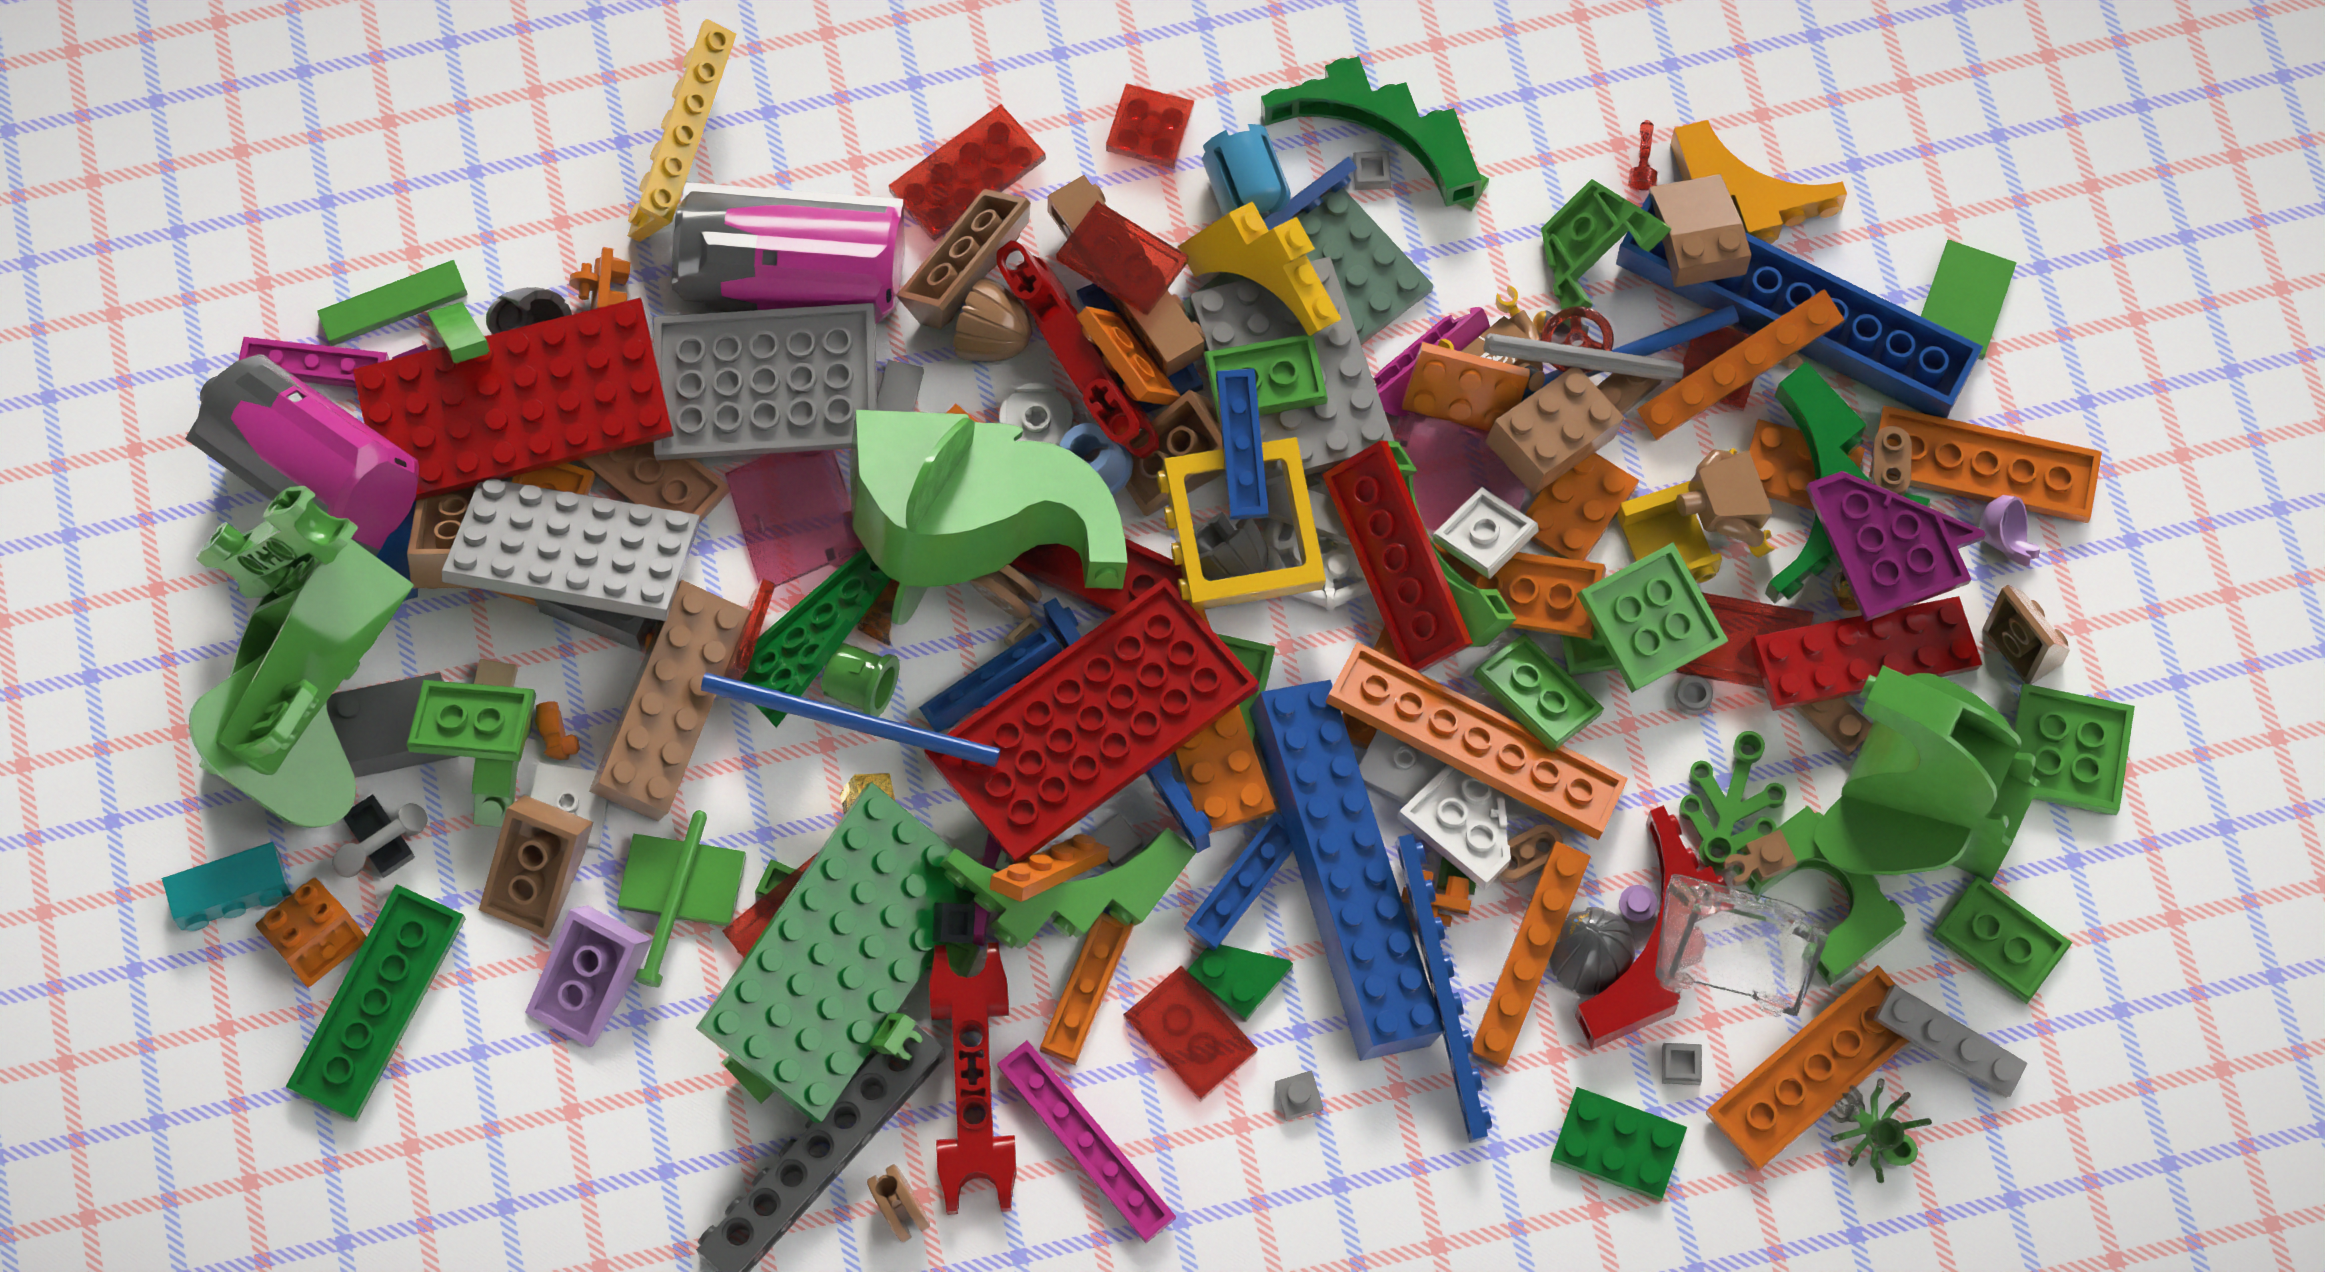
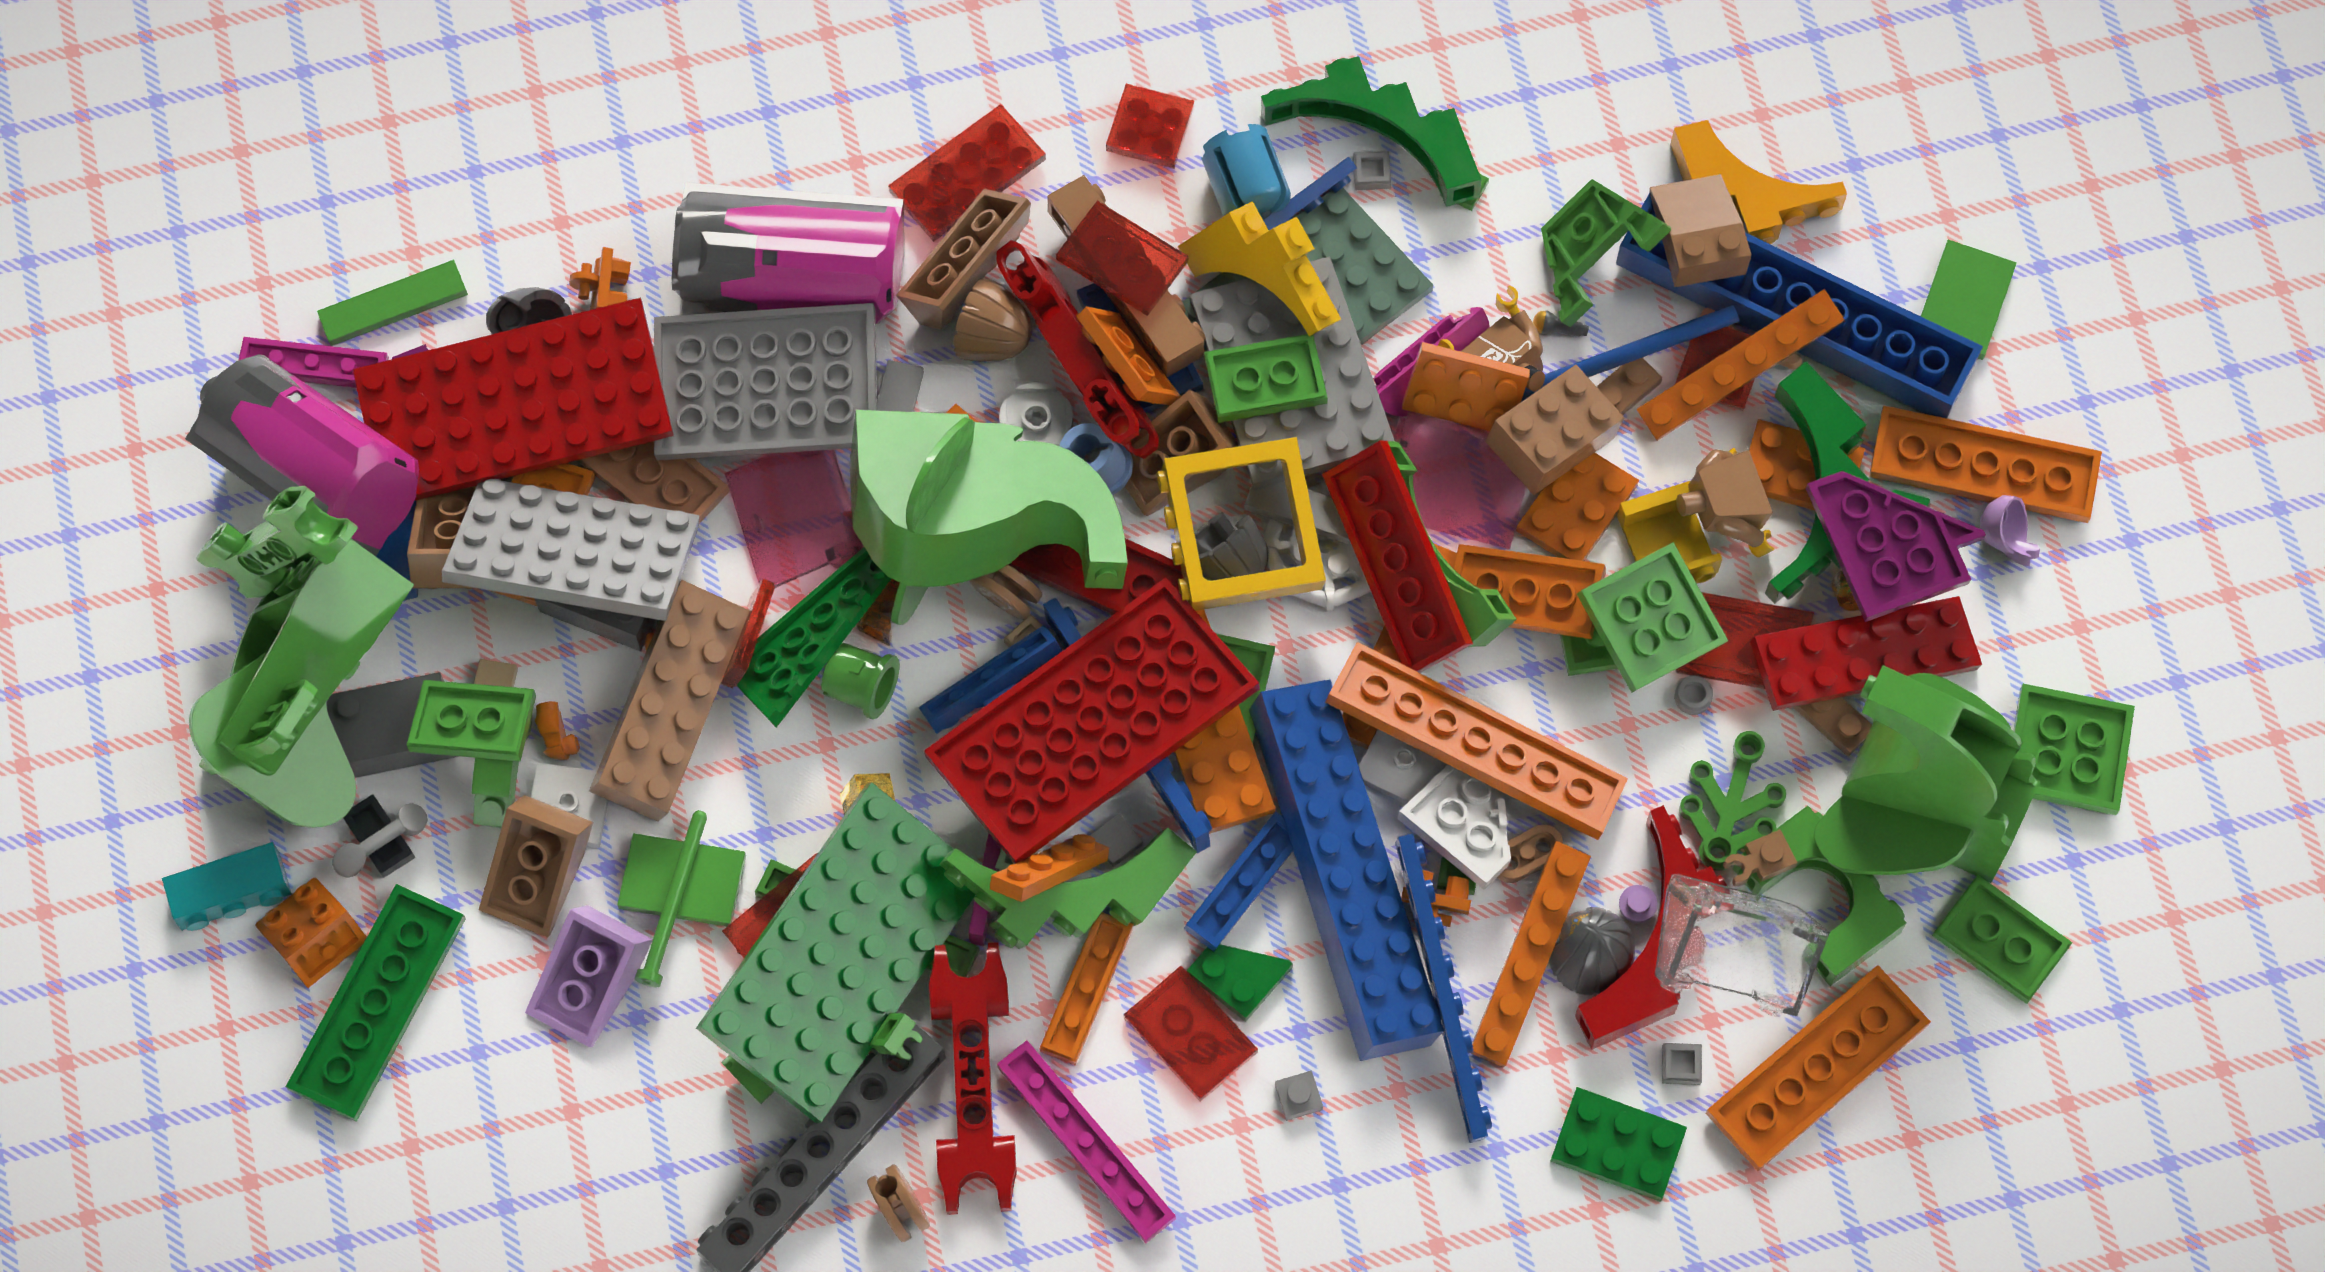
(458, 332): bright green tile -> none
(682, 130): yellow bracket -> none
(850, 719): blue piece -> none
(953, 922): black plate -> none
(1242, 444): blue plate -> none
(1485, 532): white plate -> none
(1538, 692): bright green tile -> none
(1574, 314): clear red piece -> none
(1583, 357): light grey axle -> none
(1643, 176): clear red piece -> none
(1882, 1134): animal -> none
(1892, 459): medium nougat plate -> none
(1950, 1041): light grey plate -> none
(2024, 635): medium nougat slope -> none

